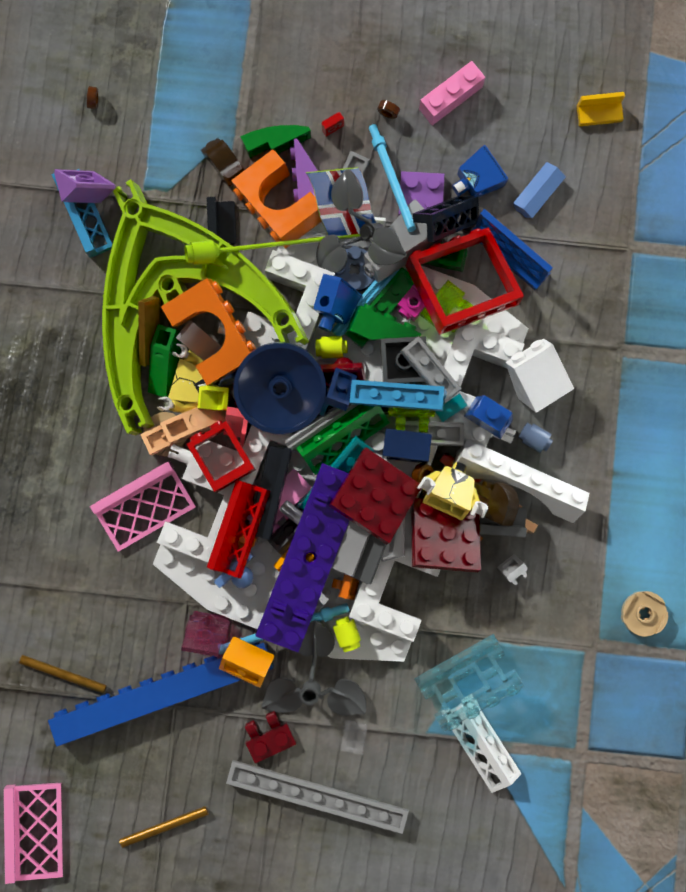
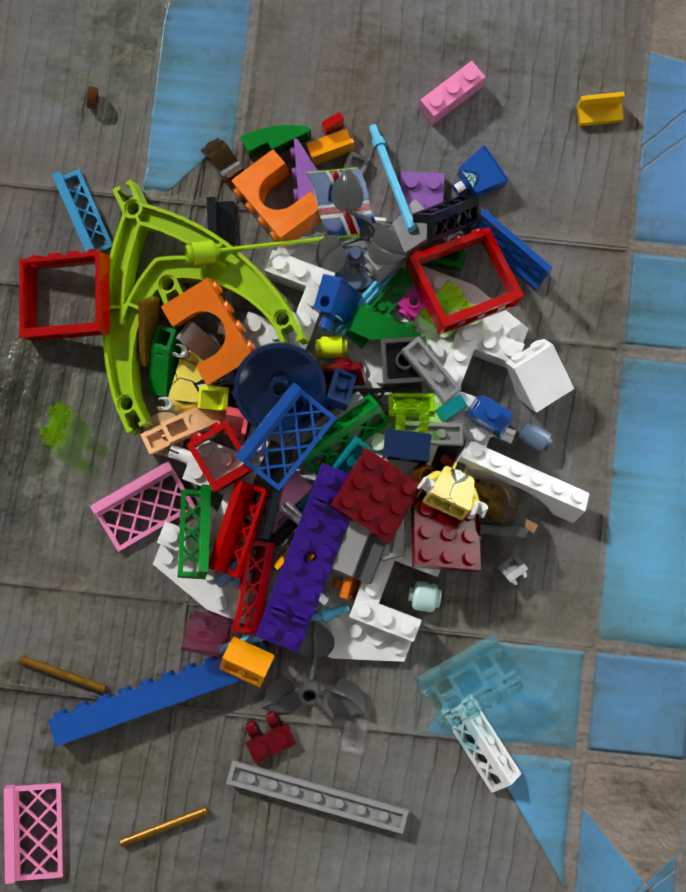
(28, 295): none -> red window
(53, 433): none -> clear neon green plate
(82, 186): medium lavender slope -> none
(203, 533): none -> green fence
(258, 588): none -> red fence
(270, 422): none -> blue fence
(330, 146): none -> light orange panel
(347, 634): neon yellow brick -> none
(388, 109): reddish brown tile -> none
(397, 395): dark azure fence -> none
(425, 596): none -> light aqua head
(539, 190): medium blue piece -> none
(656, 608): tan plate -> none

